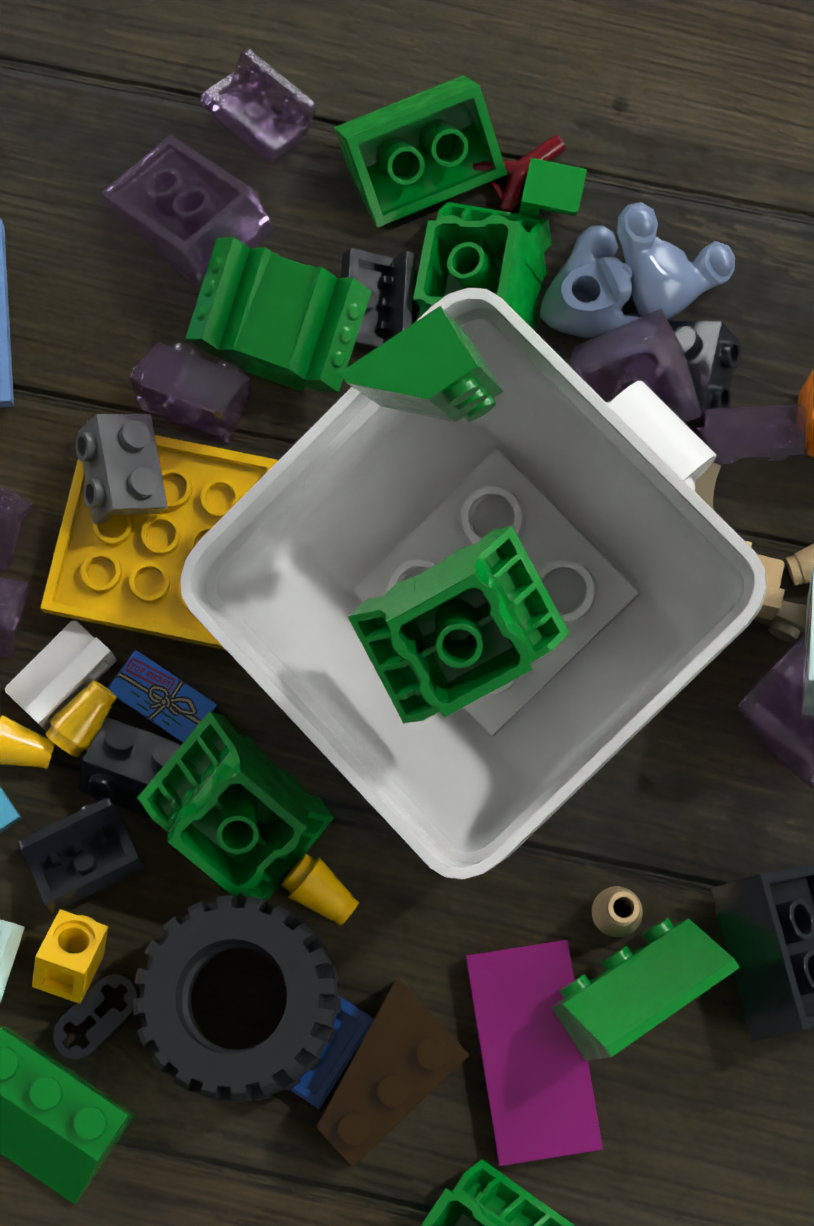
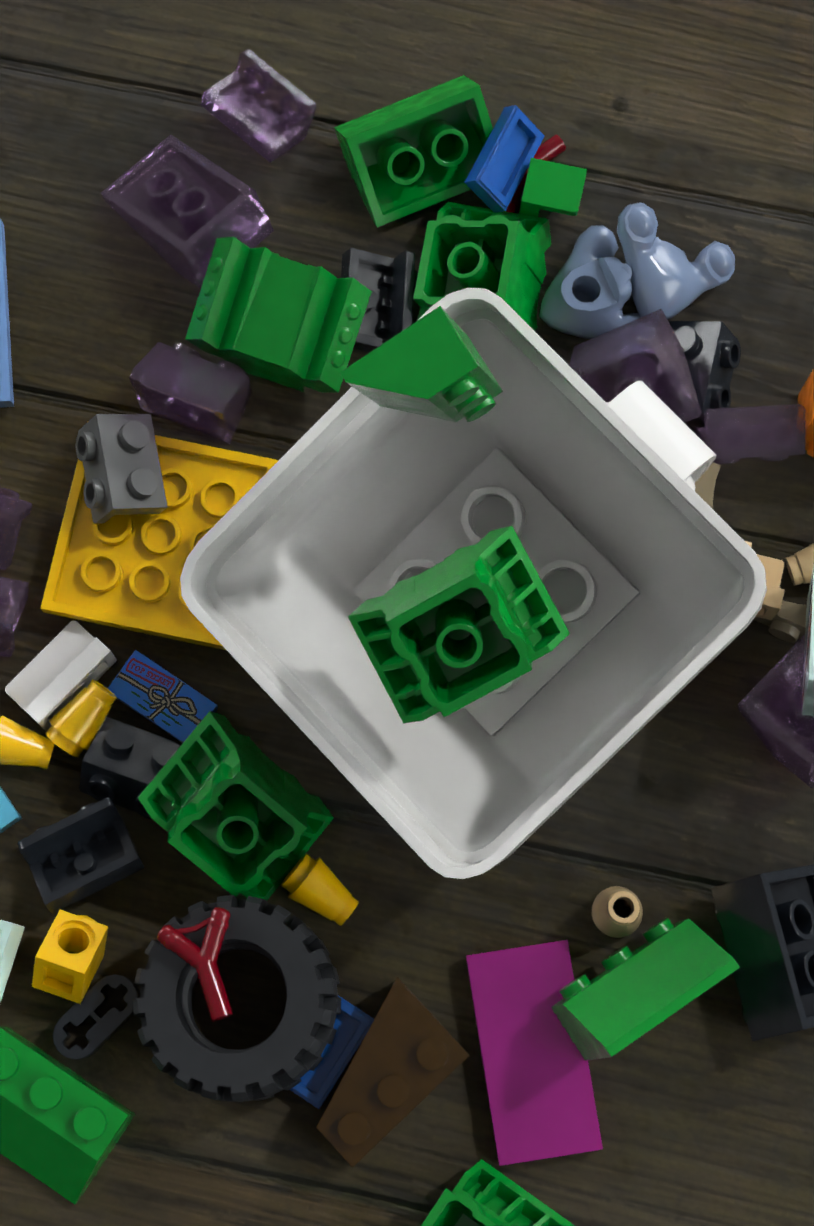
(203, 958): none -> dark red piece
(504, 159): none -> blue tile

